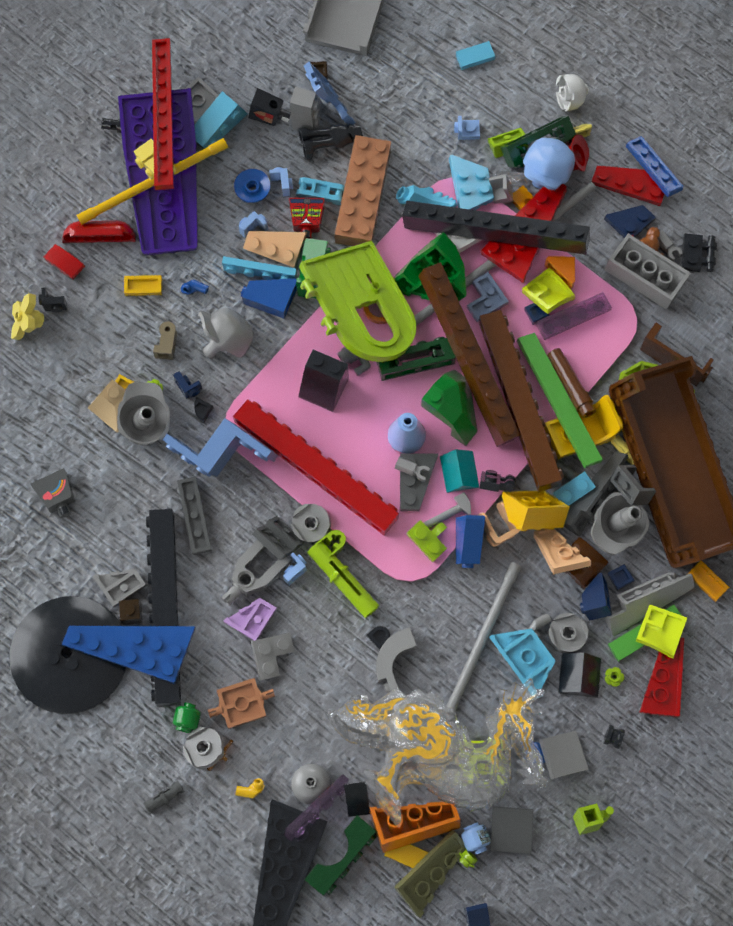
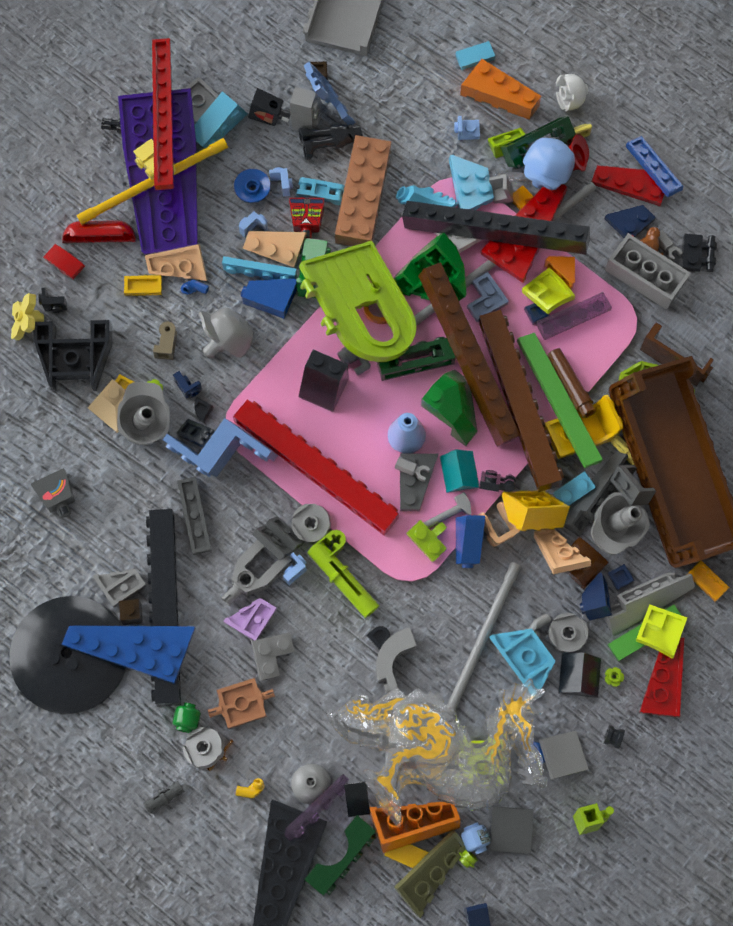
(73, 357): none -> black wedge
(179, 262): none -> light nougat wing
(195, 432): none -> black hinge
(497, 88): none -> orange wedge

